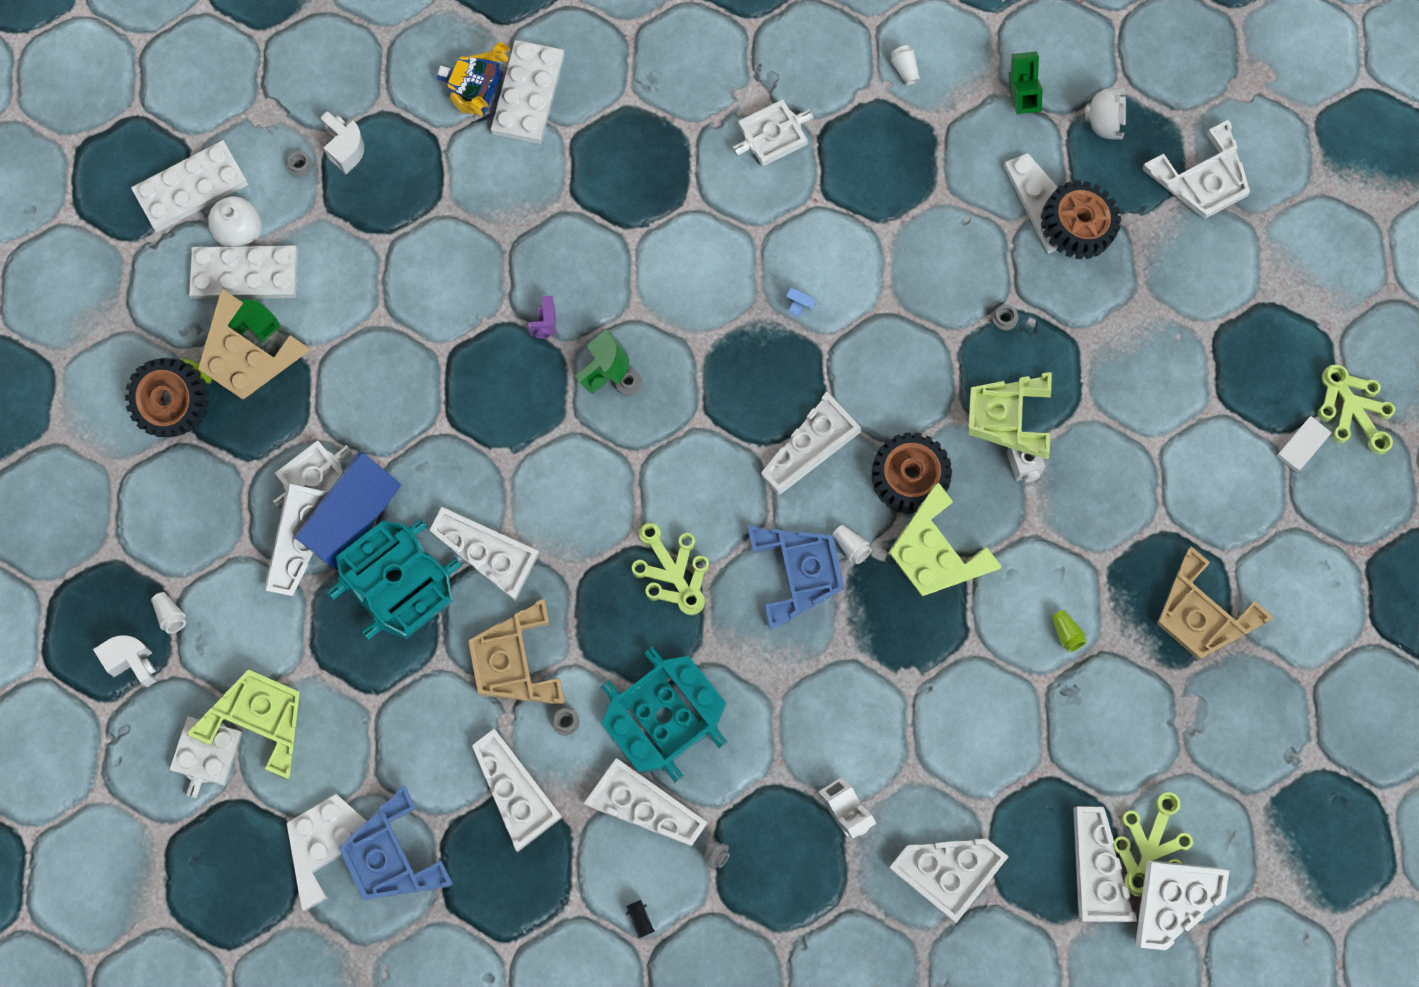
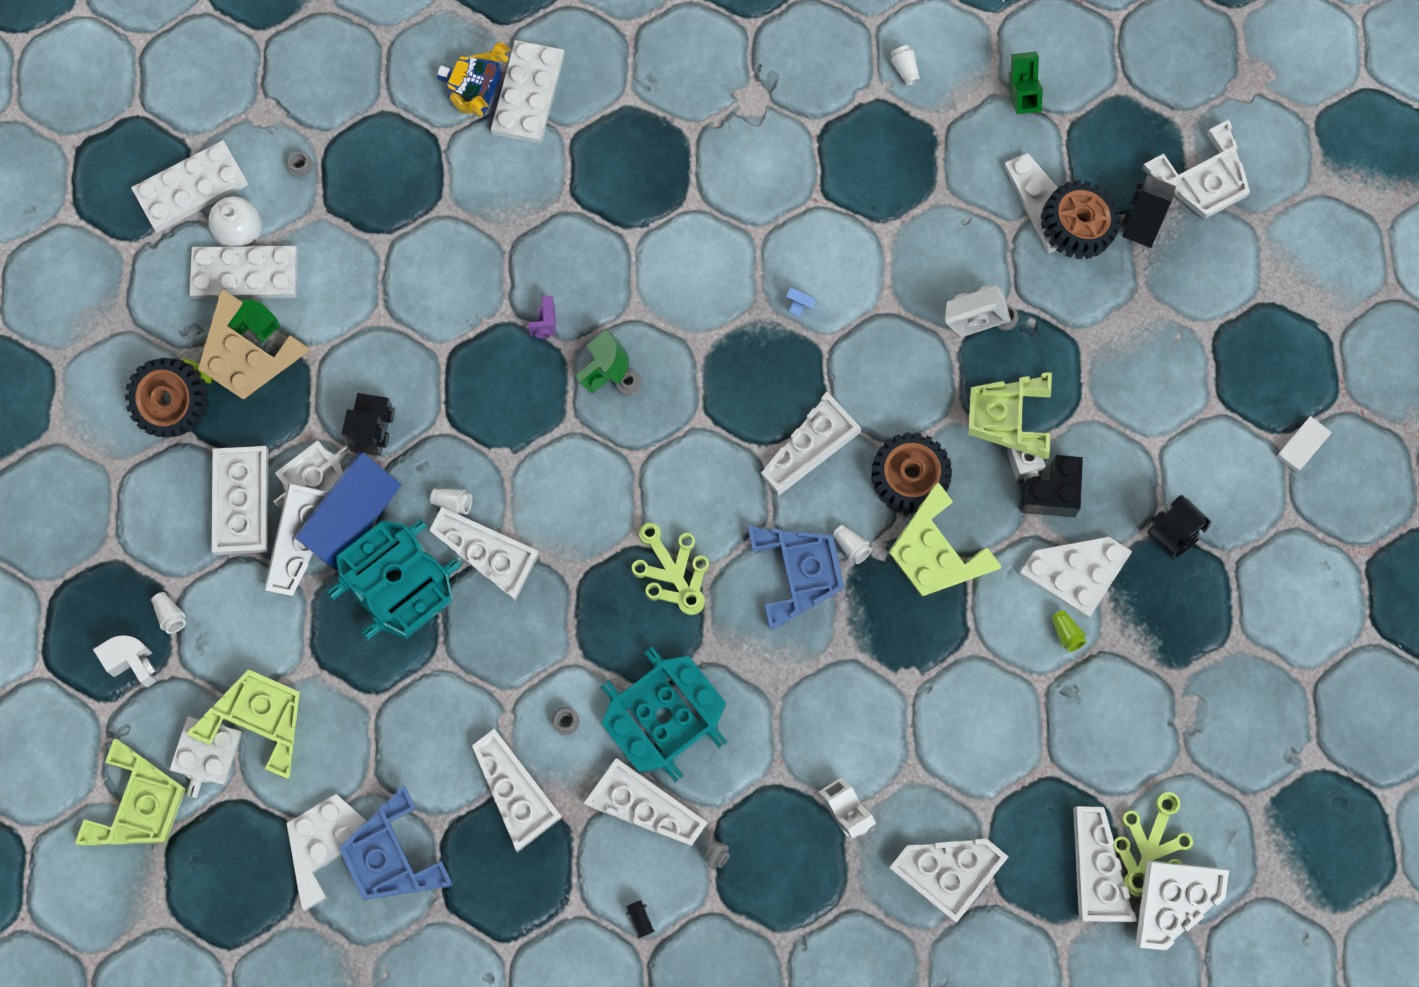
(146, 806): none -> yellowish green wing
(240, 500): none -> white plate
(347, 145): white brick -> none
(367, 424): none -> black brick
(452, 499): none -> white cone
(502, 661): tan wing -> none
(772, 132): white plate -> none
(977, 311): none -> white slope
(1058, 495): none -> black brick
(1077, 571): none -> white plate
(1107, 113): white cylinder -> none
(1151, 206): none -> black brick
(1179, 527): none -> black brick
(1197, 620): tan wing -> none
(1355, 406): yellowish green plant -> none

